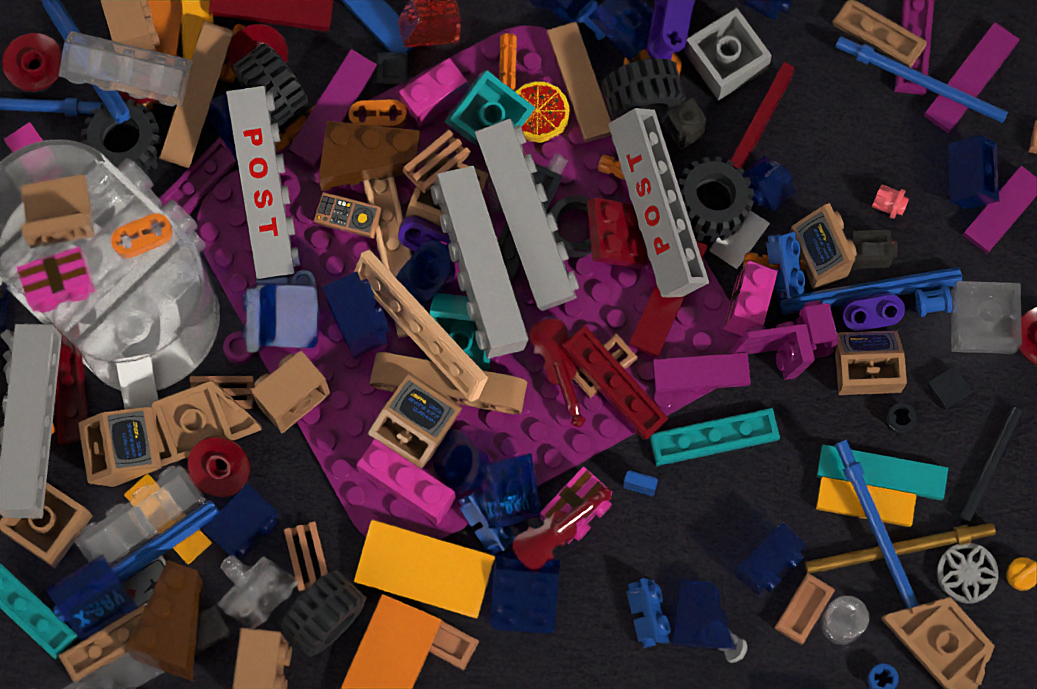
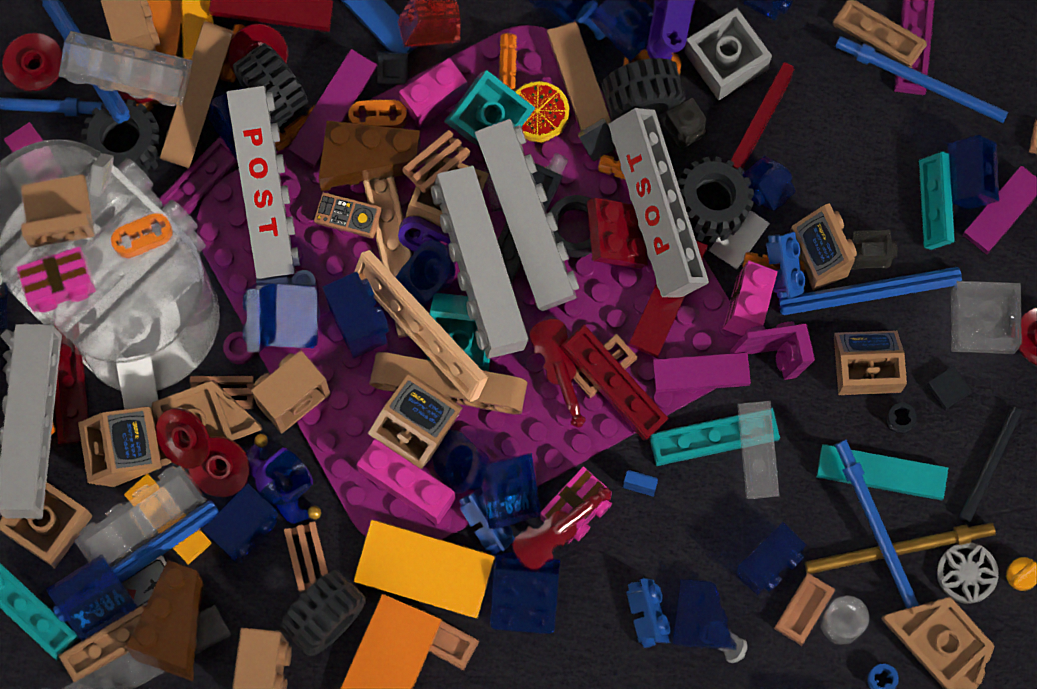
(100, 174): none -> light grey tile
(183, 438): none -> dark red dish
(255, 590): clear plate -> none
(281, 480): none -> clear blue piece
(597, 139): none -> black tile
(758, 450): none -> clear tile
(820, 327): magenta brick -> none
(840, 498): light orange tile -> none
(874, 311): dark purple plate -> none
(890, 201): coral hose -> none
(933, 301): blue bush -> none
(936, 200): none -> teal tile
(973, 75): magenta tile -> none

